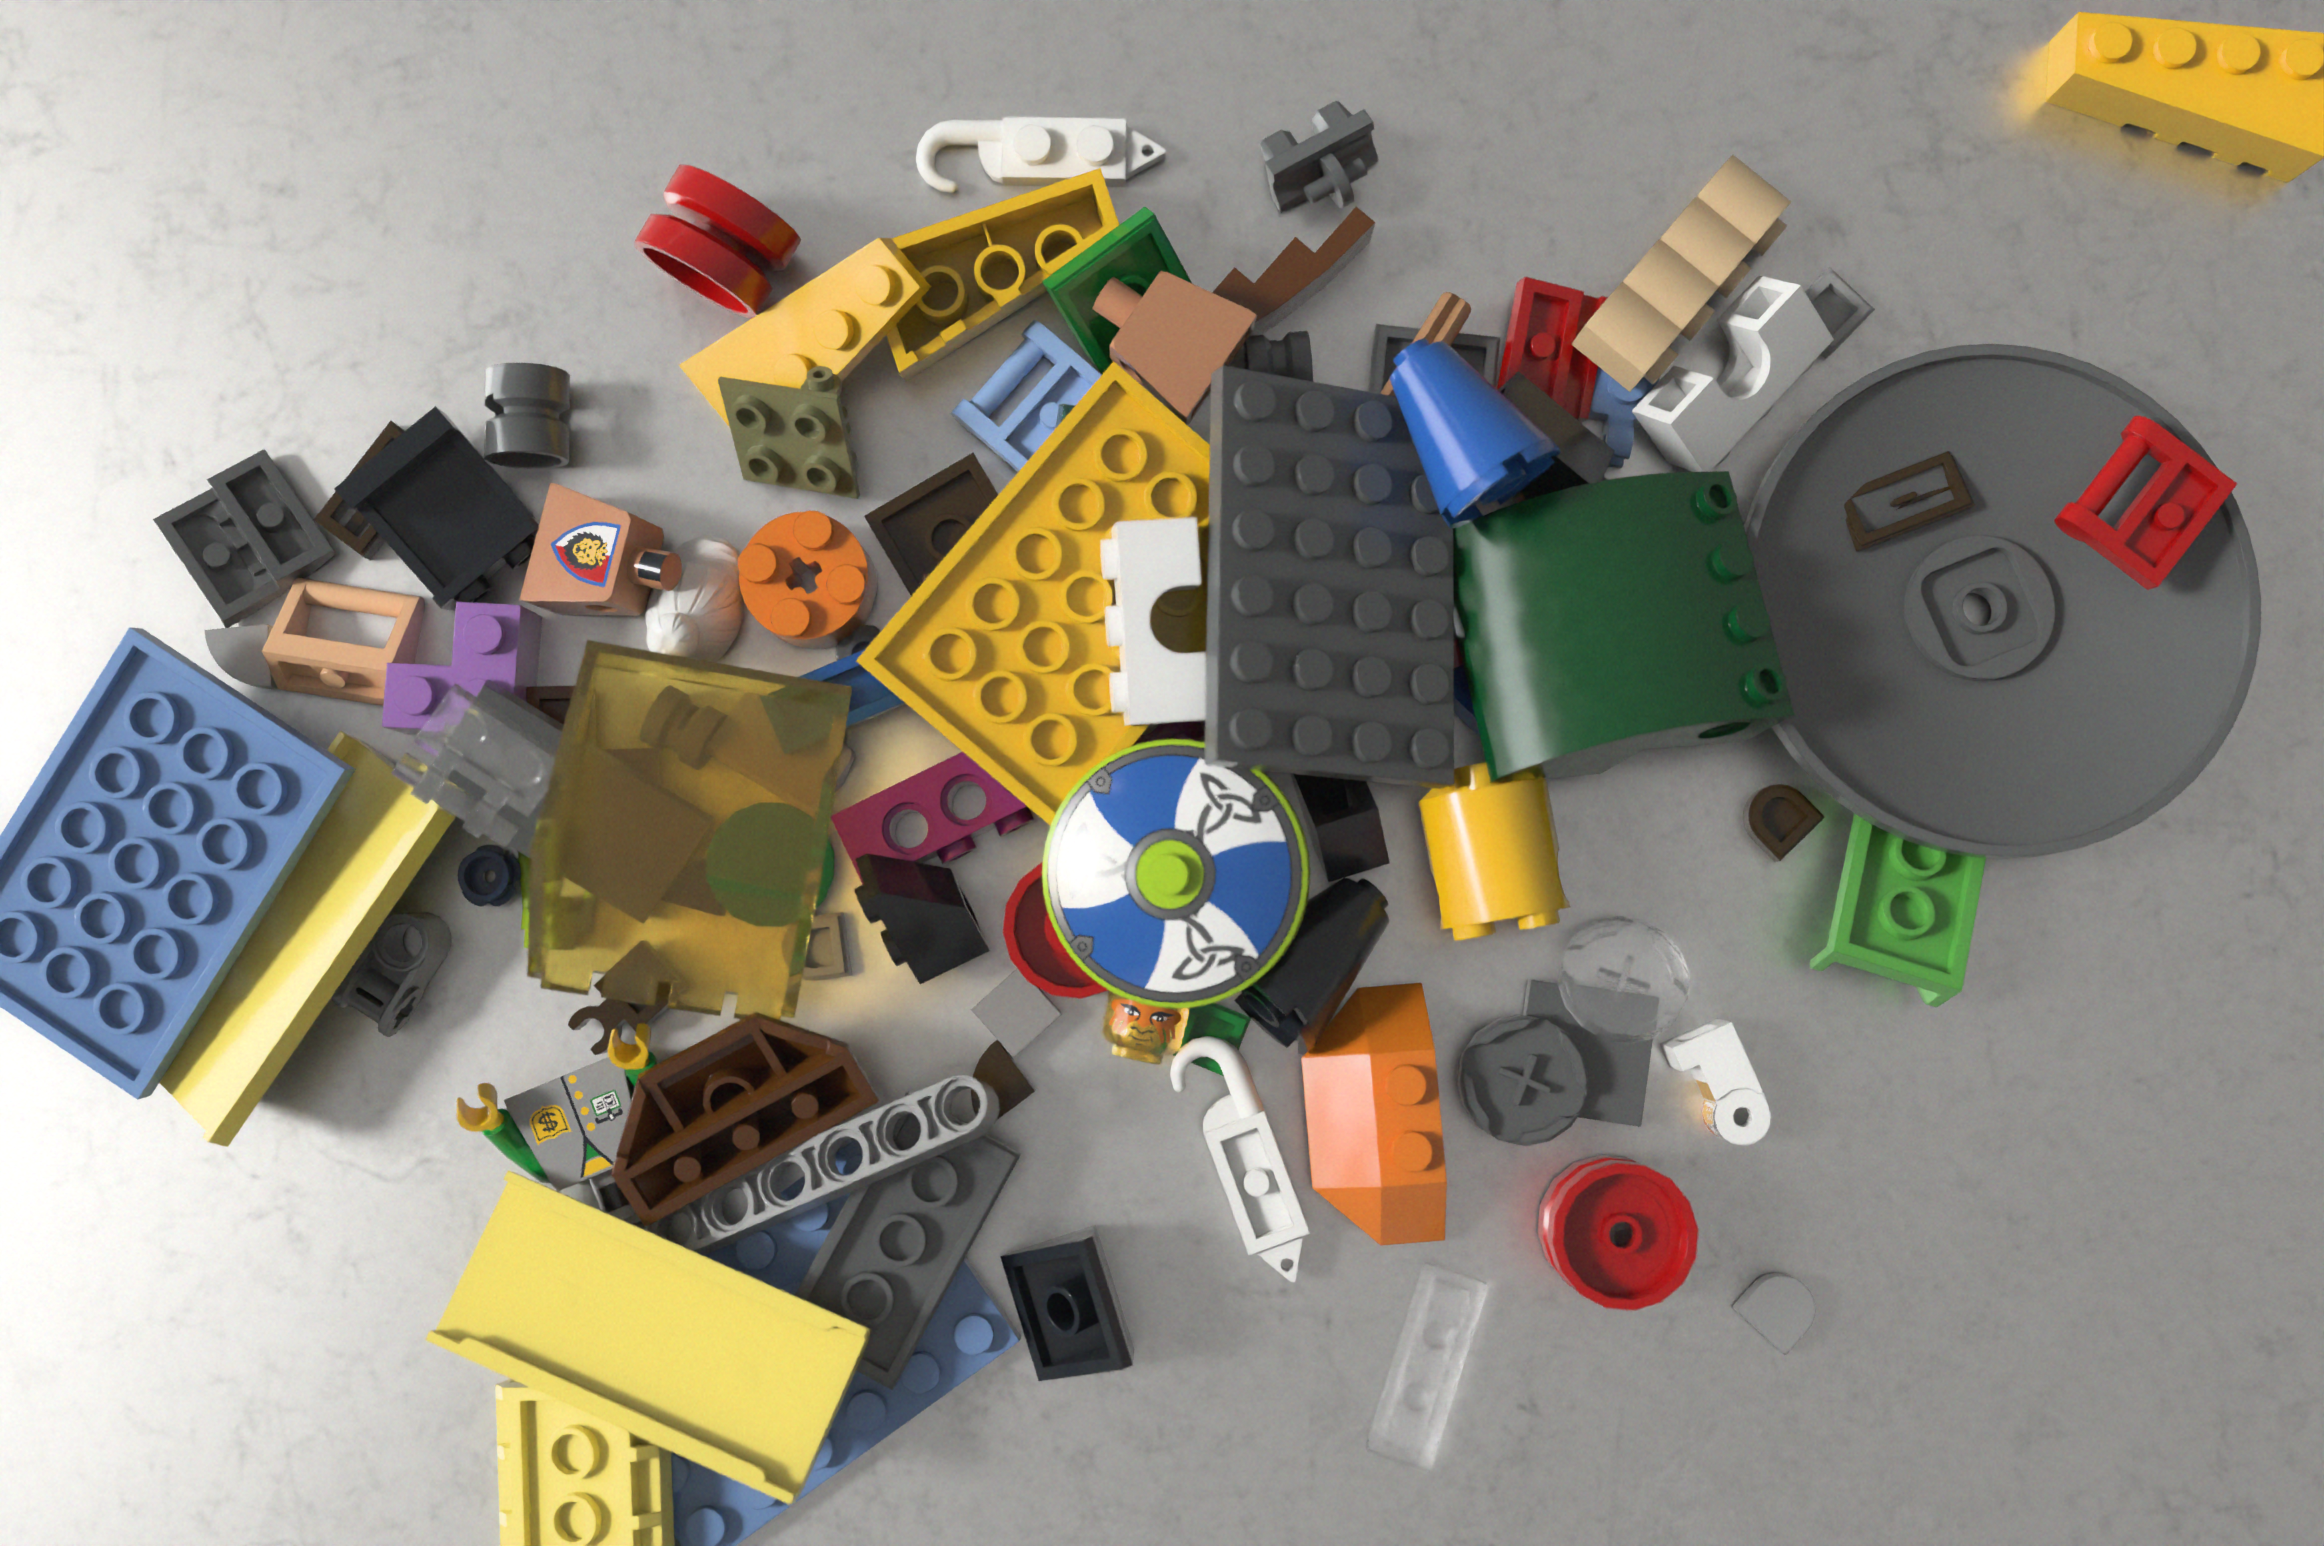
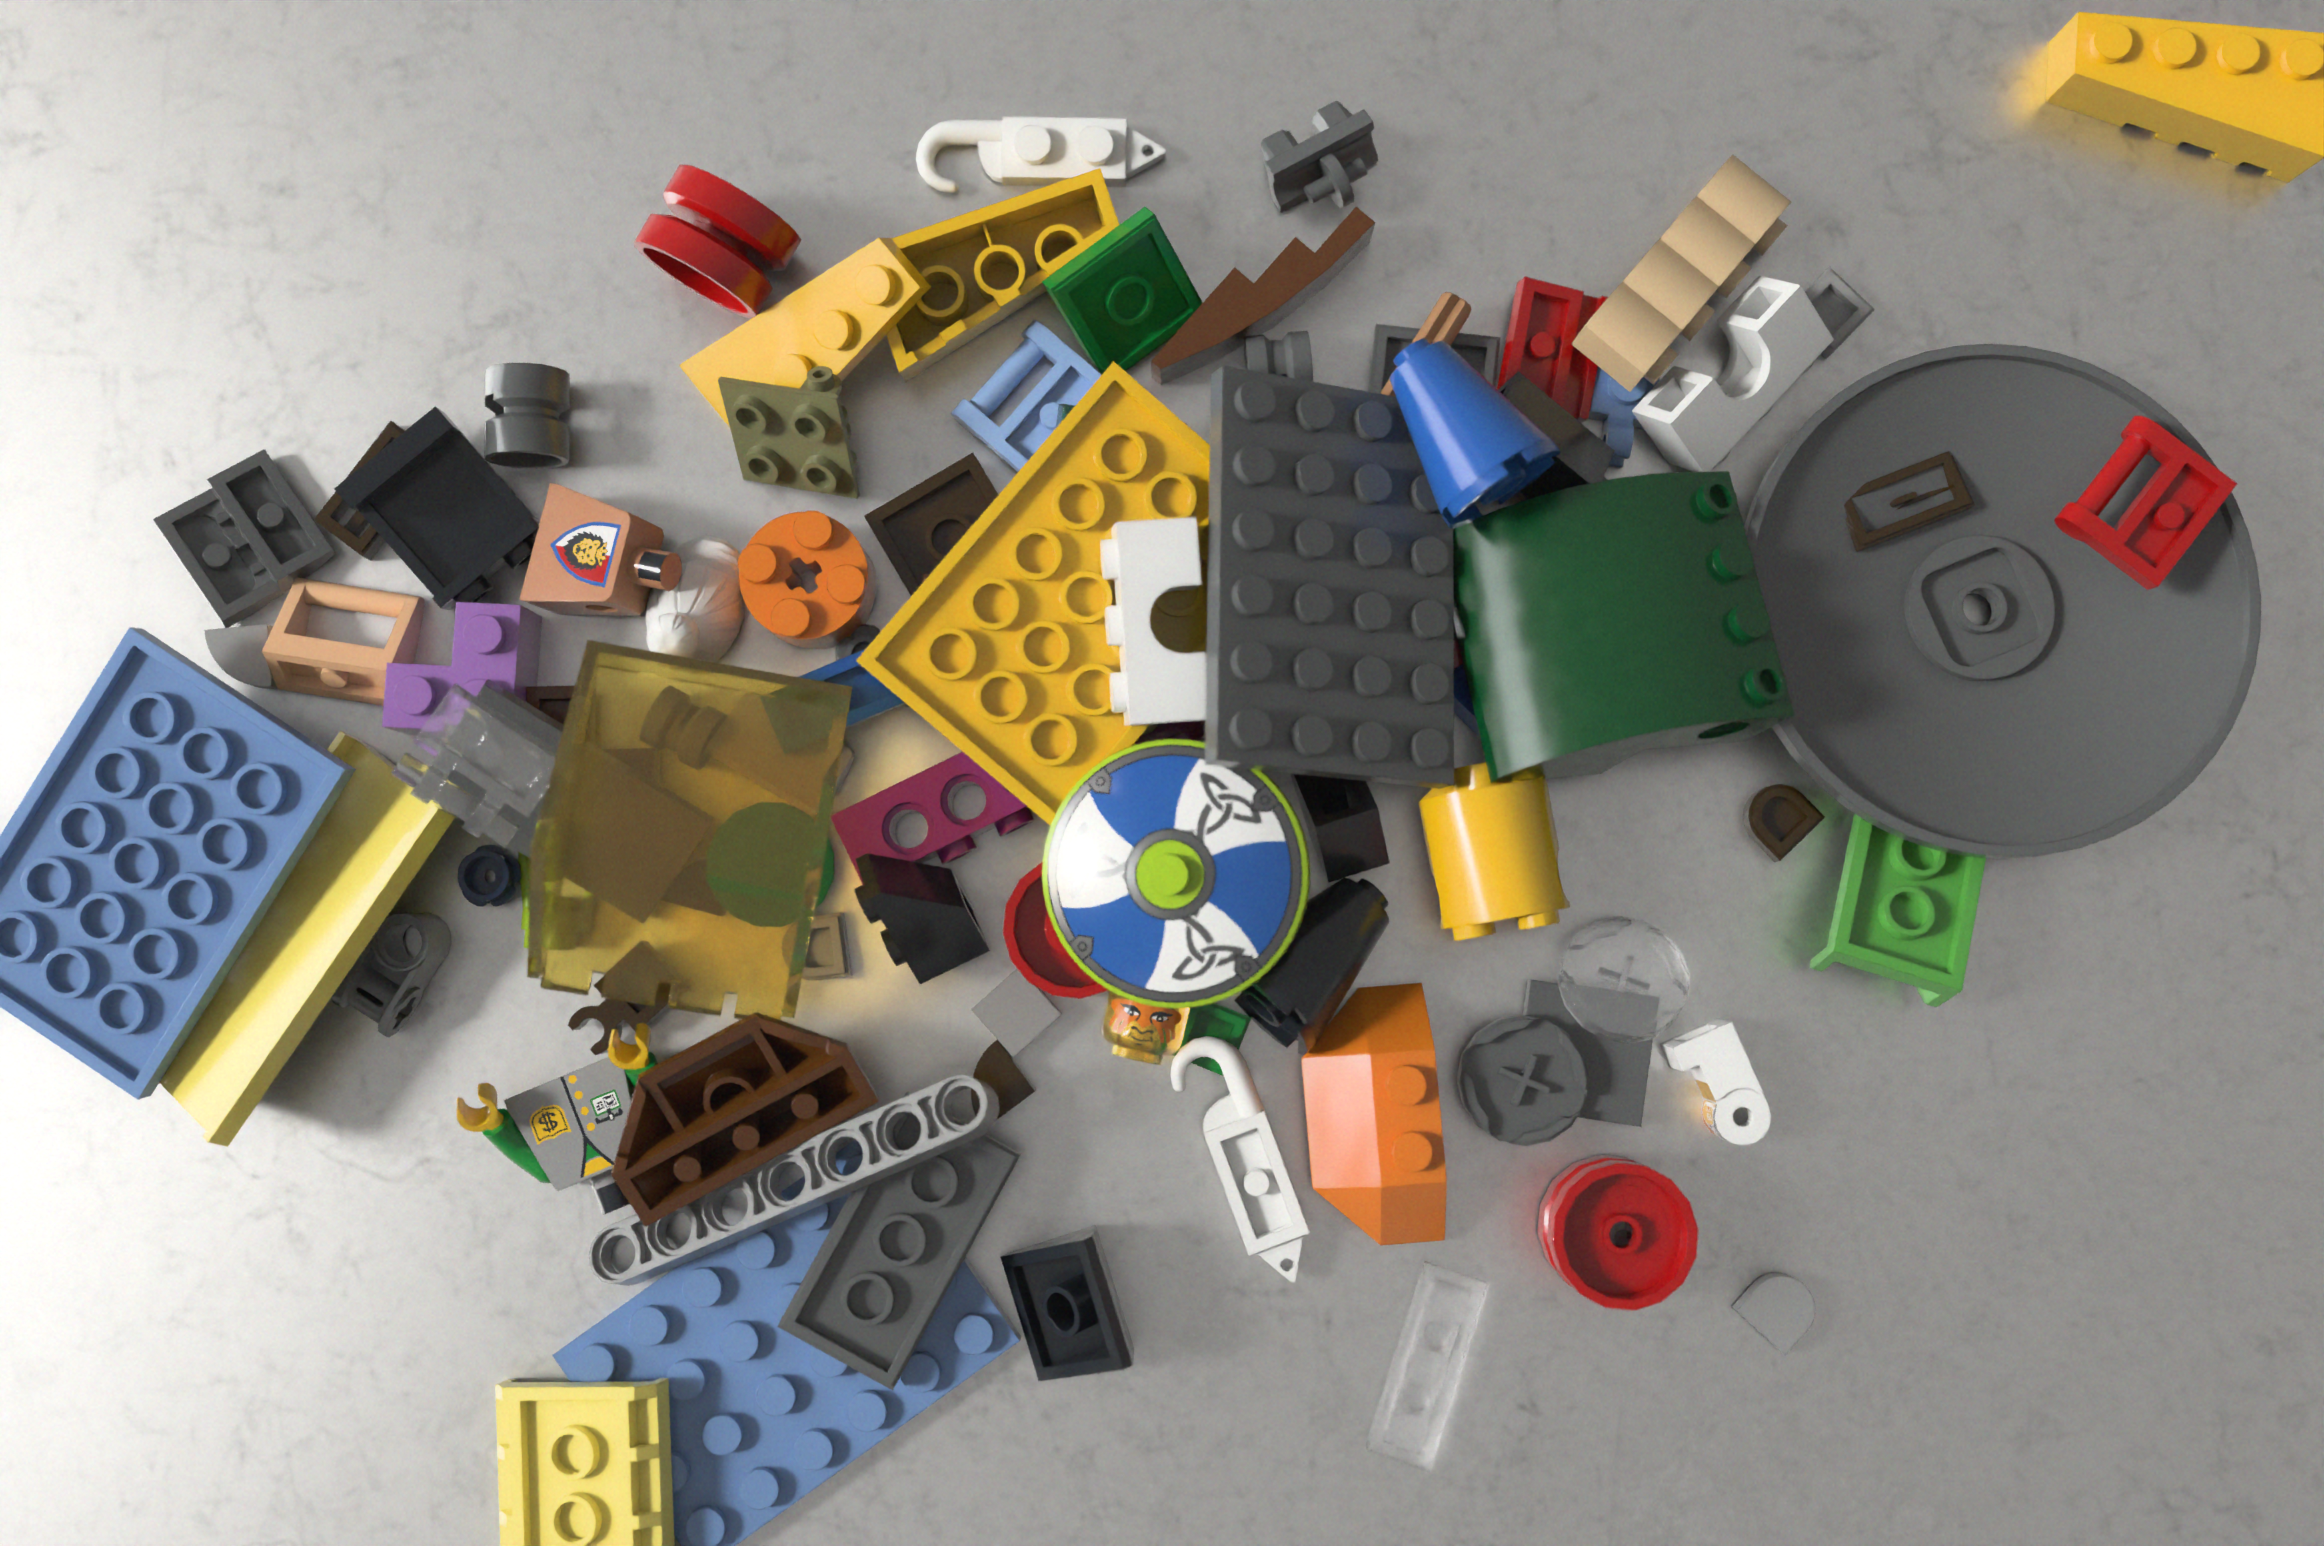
(653, 1338): light yellow ladder -> none
(1174, 337): nougat torso -> none

